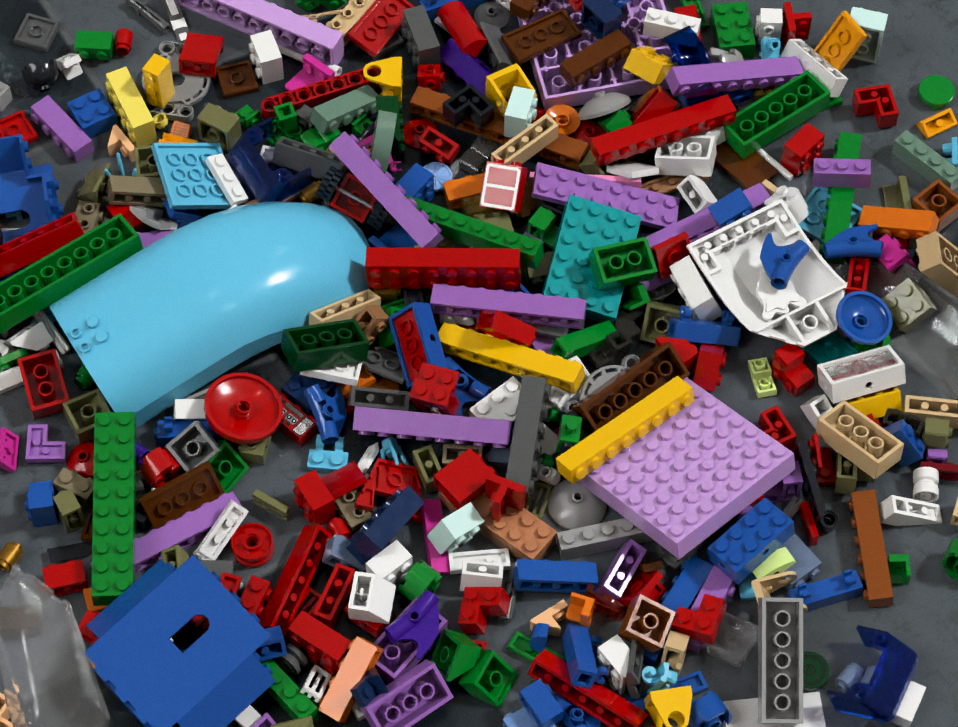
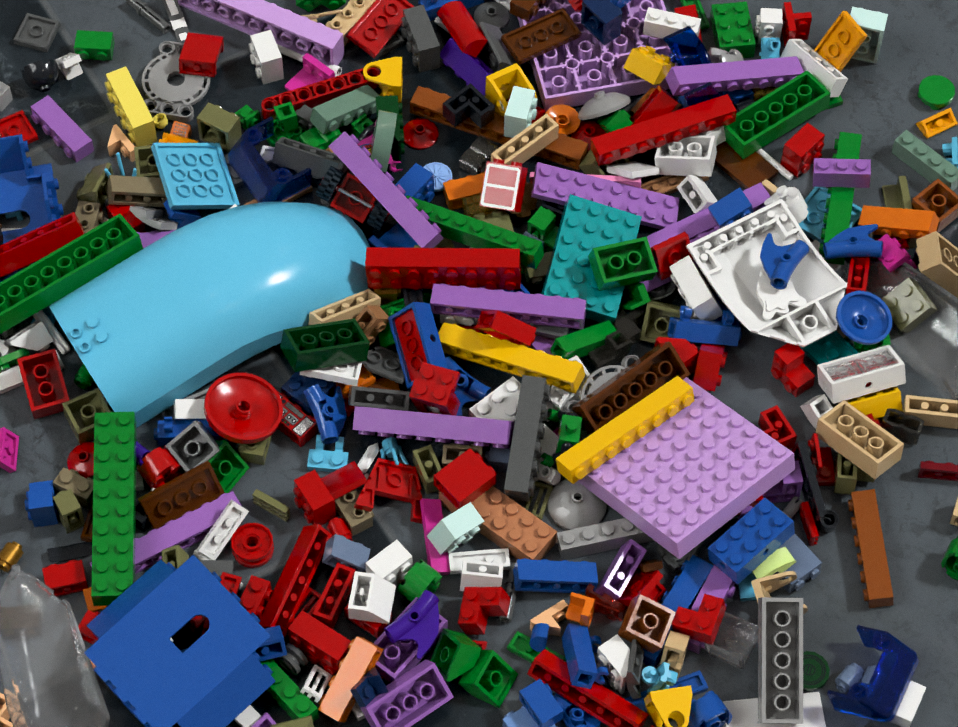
(40, 450): medium lavender plate -> none
(92, 113): blue brick -> none
(123, 41): red brick -> none
(158, 81): yellow brick -> none
(226, 179): white plate -> none
(237, 79): reddish brown tile -> none
(308, 193): pearl gold brick -> none
(384, 524): dark blue brick -> none
(430, 76): red brick -> none
(439, 145): red brick -> none
(503, 494): red bracket -> none
(595, 58): reddish brown brick -> none
(762, 377): yellowish green slope -> none
(828, 590): blue brick -> none
(876, 101): red brick -> none
(899, 569): green panel -> none
(906, 512): white slope -> none
(913, 447): blue brick -> none
(926, 484): white wheel -> none
(936, 433): olive brick -> none
(936, 455): medium lavender brick -> none

